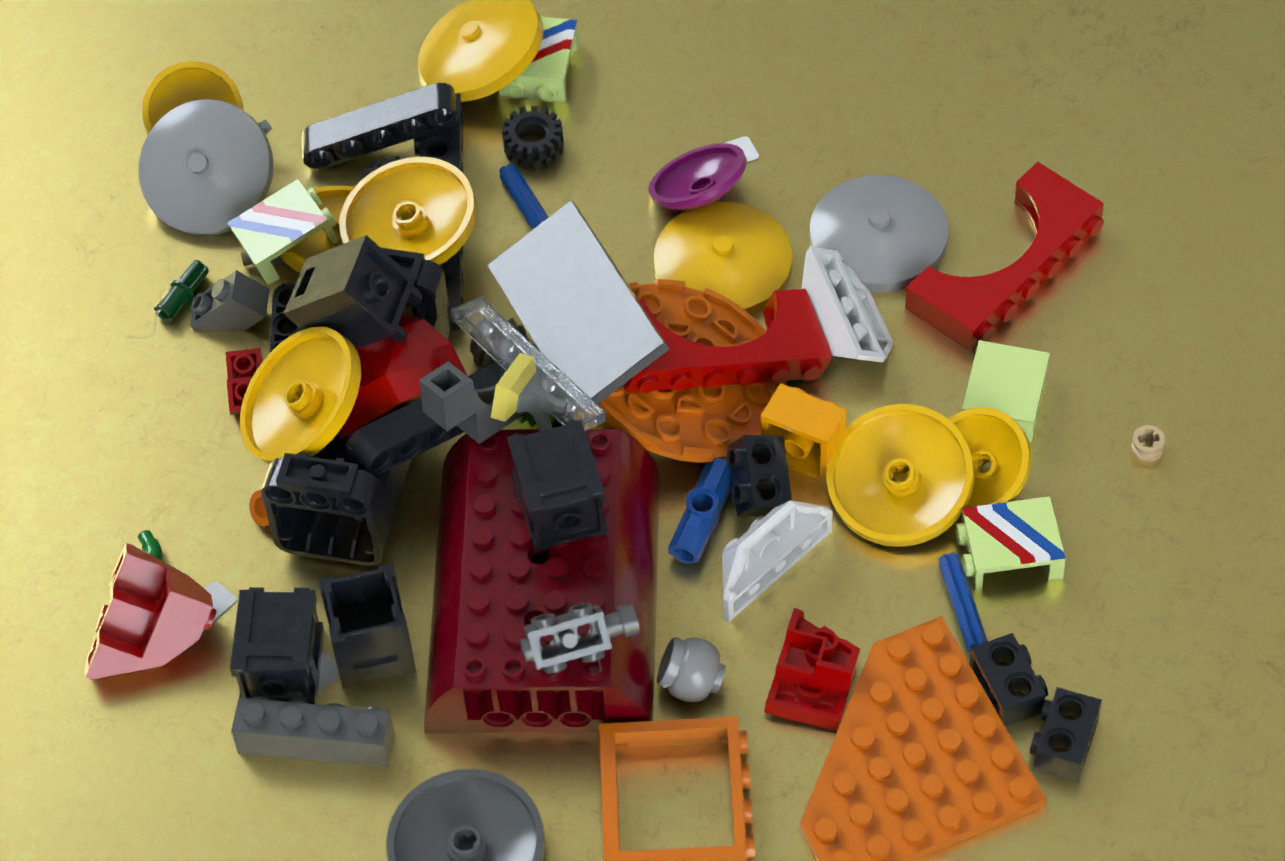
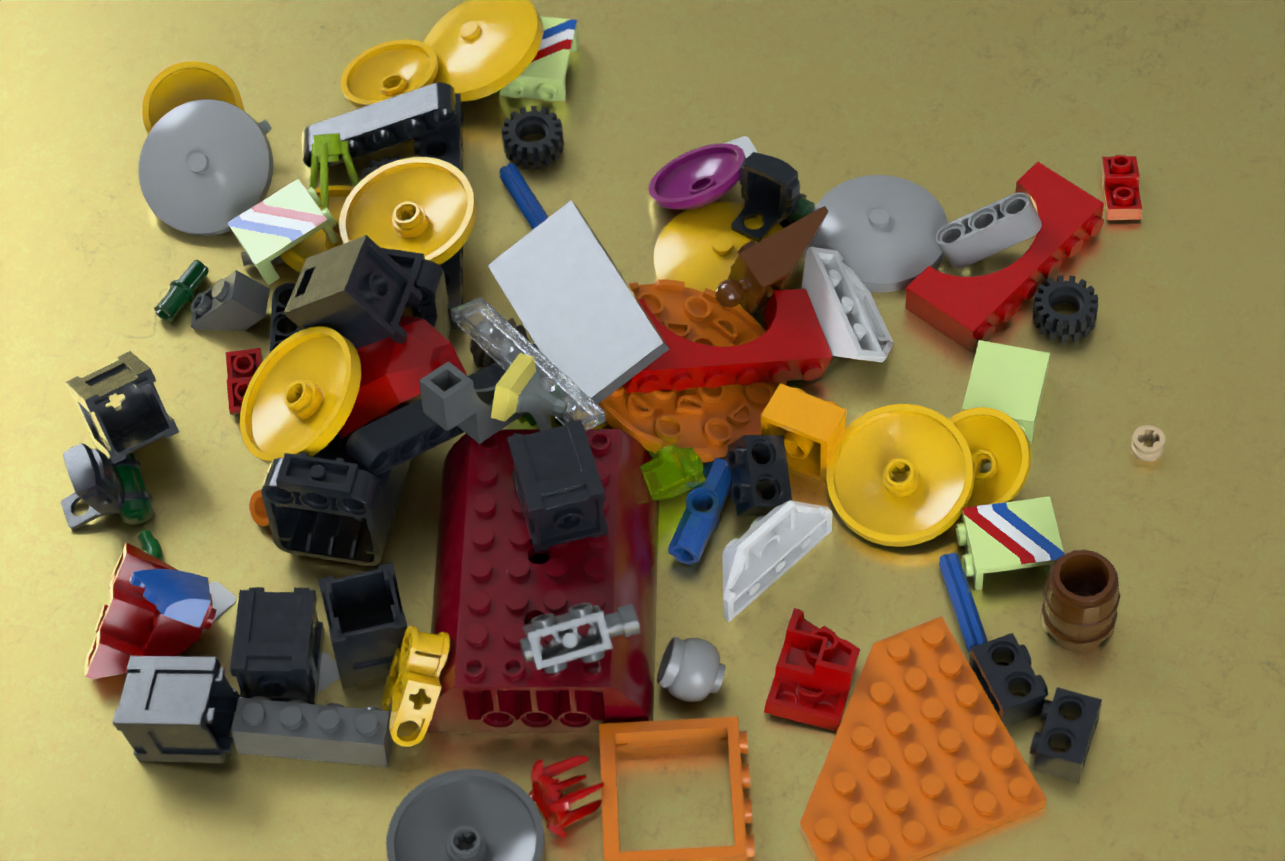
(105, 487): none -> black piece
(137, 418): none -> black container
(175, 593): none -> blue slope
(177, 709): none -> container
(324, 150): none -> lime plant
(388, 71): none -> yellow dish
(415, 682): none -> yellow piece
(552, 802): none -> red piece
(673, 472): none -> clear neon green brick
(769, 264): none -> reddish brown slope
(771, 191): none -> black piece
(988, 230): none -> light grey beam
(1069, 293): none -> black tyre
(1081, 600): none -> reddish brown piece
(1121, 188): none -> red slope

